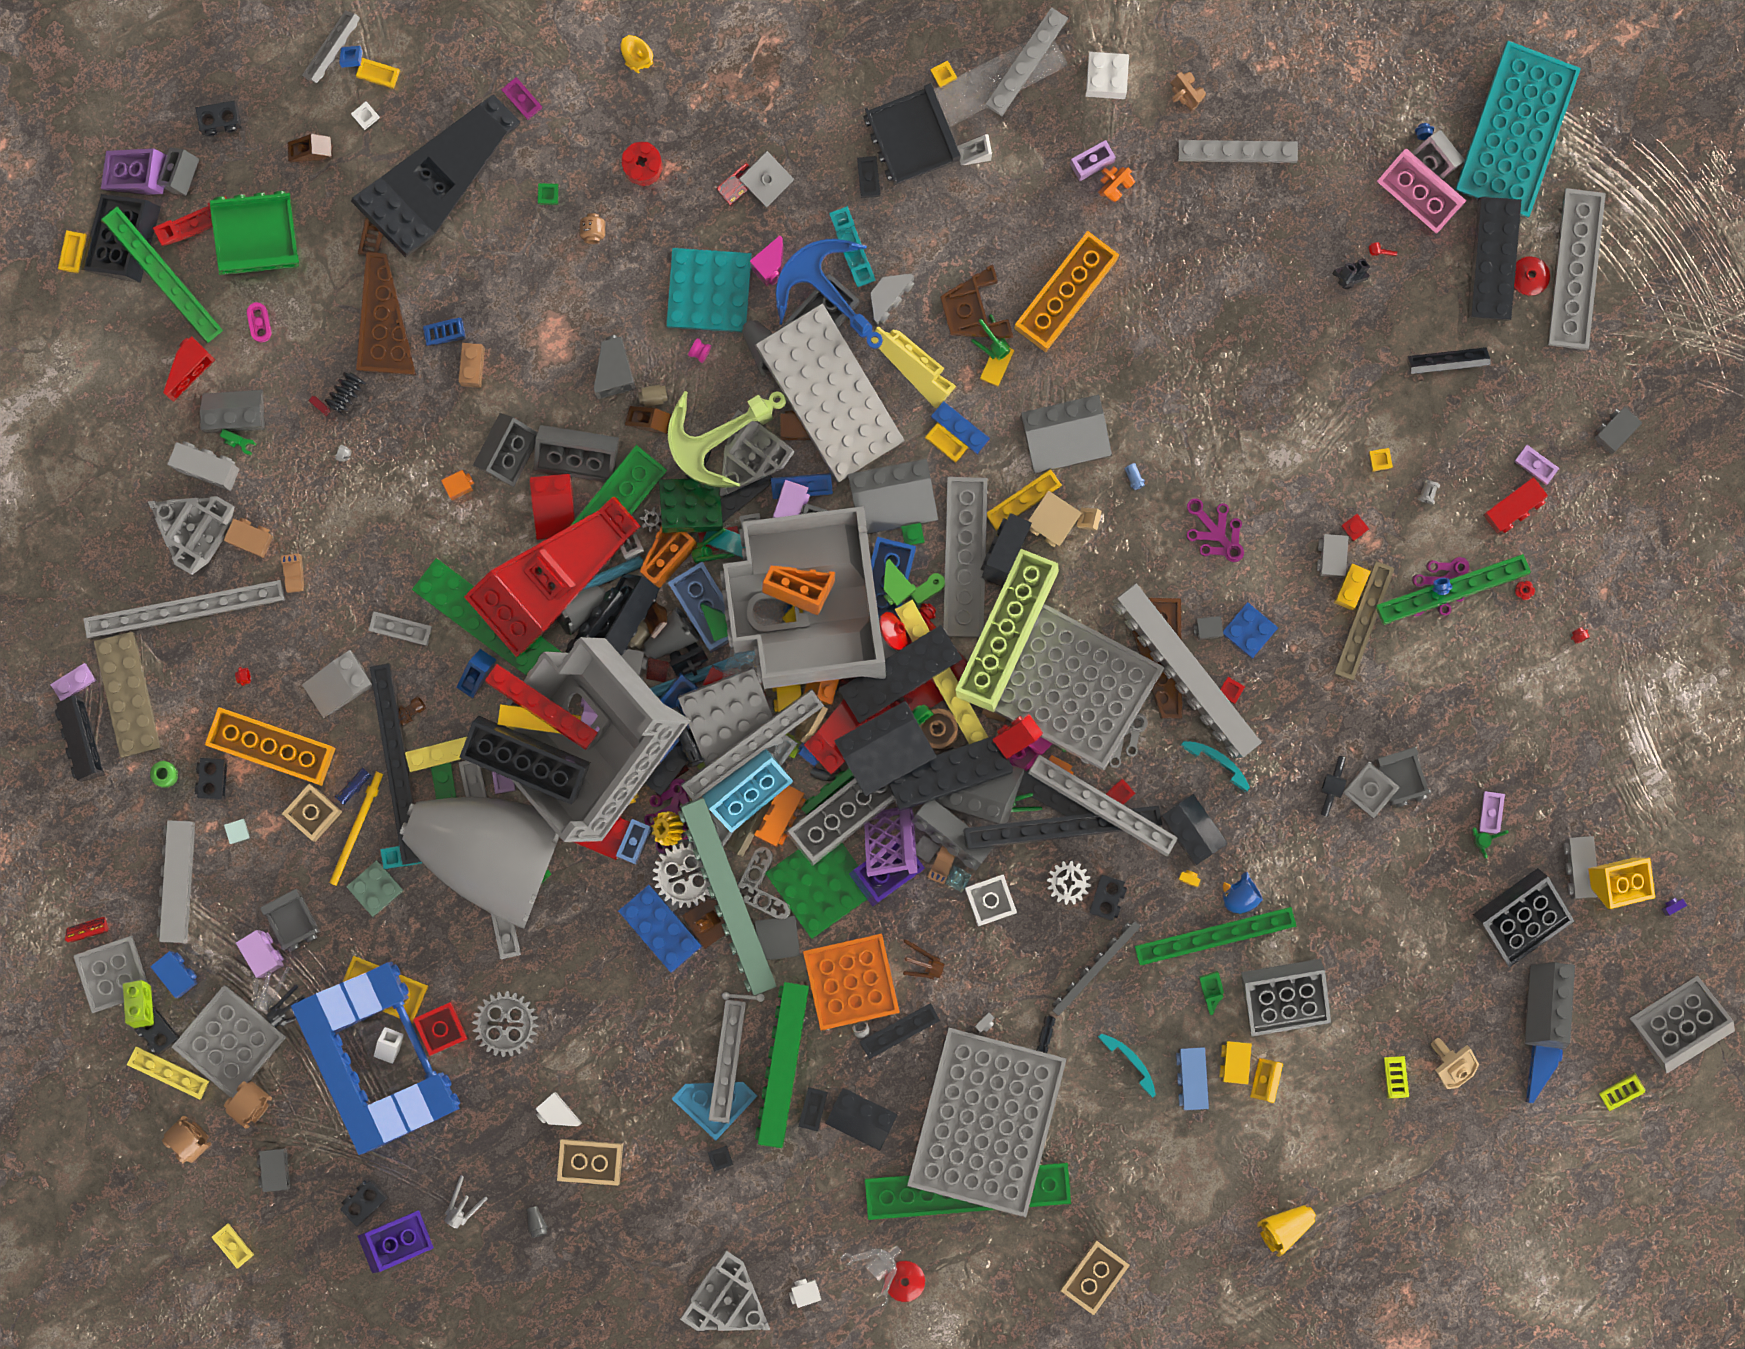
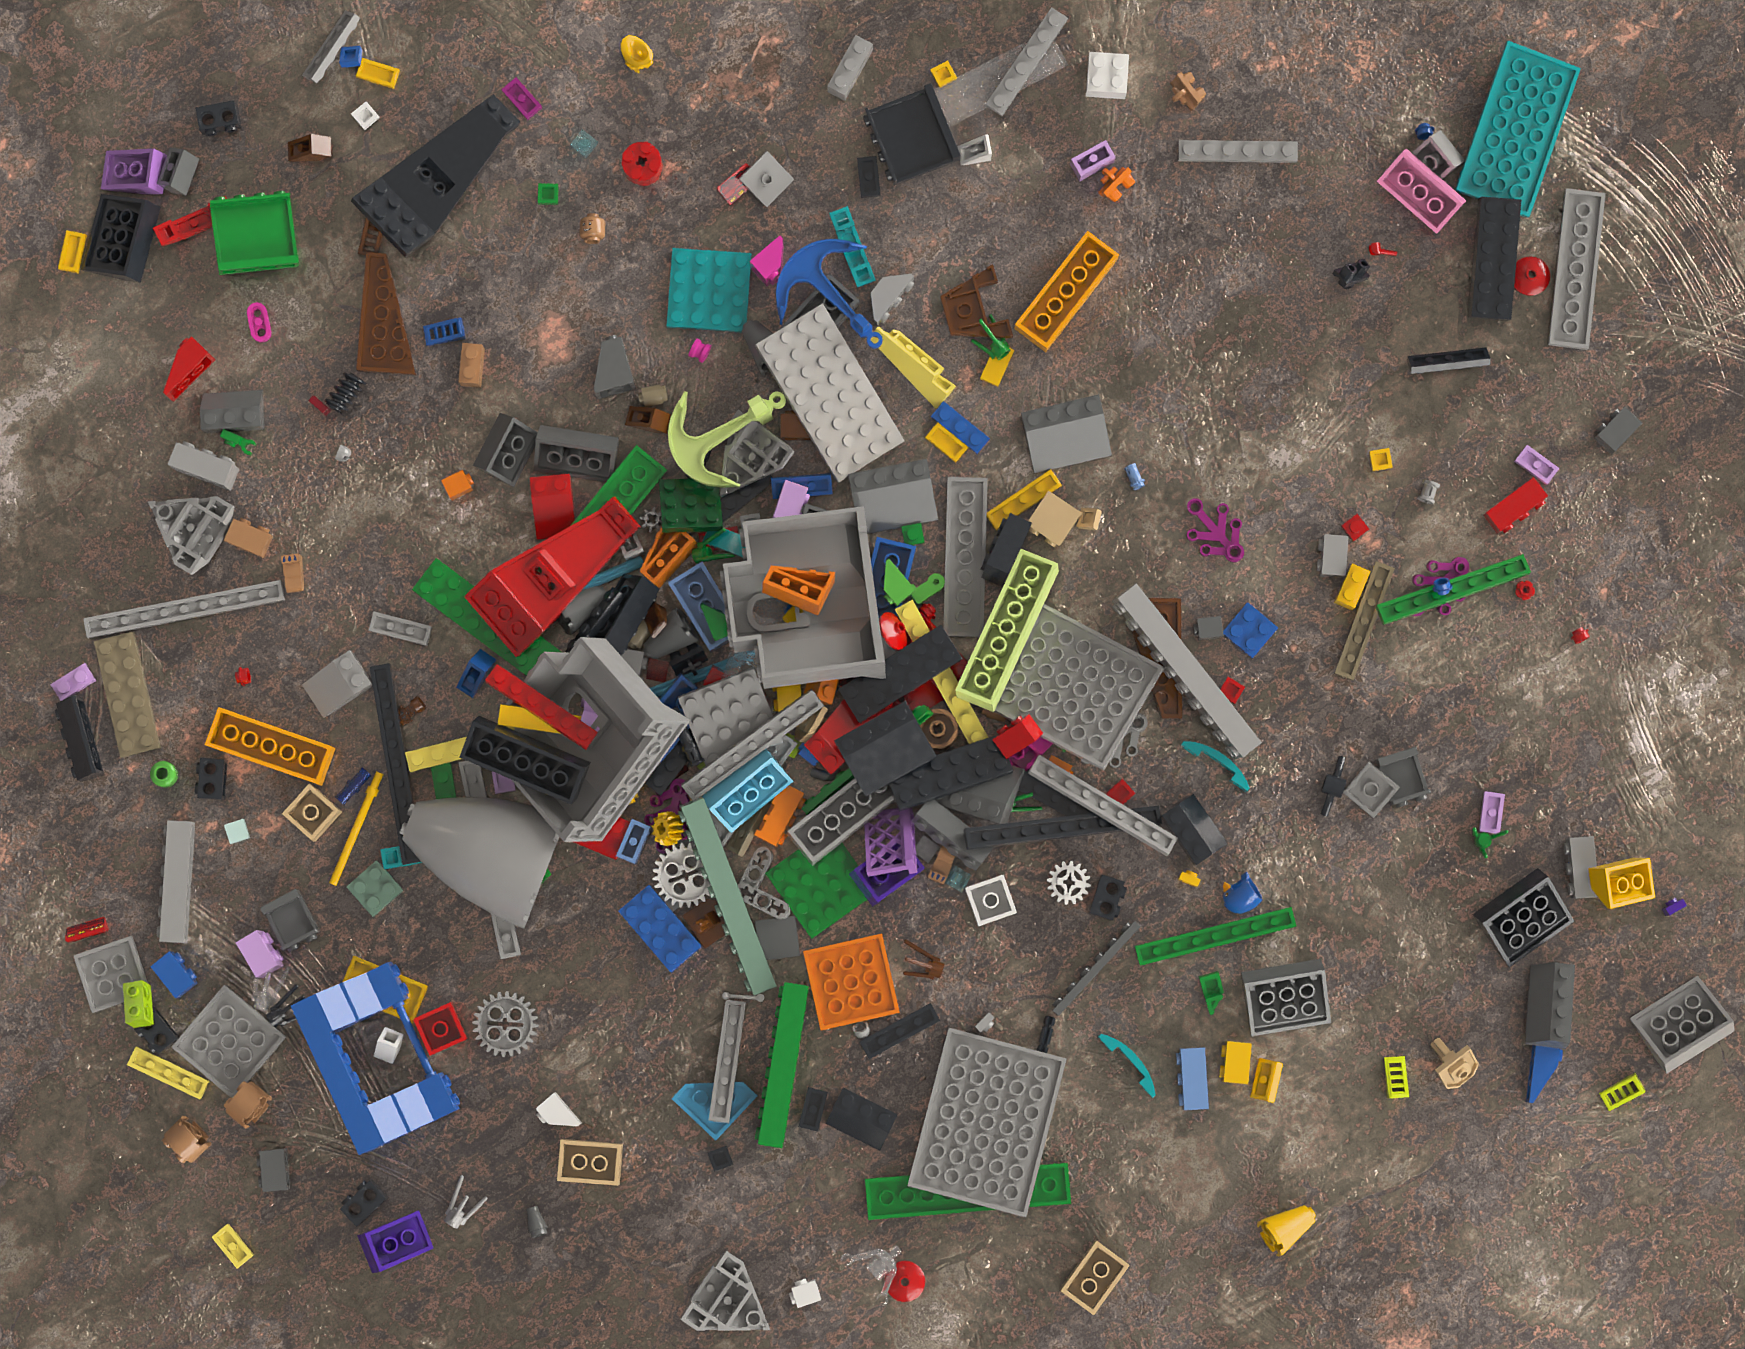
(161, 275): green plate -> none
(584, 143): none -> clear light blue plate
(850, 67): none -> light grey brick

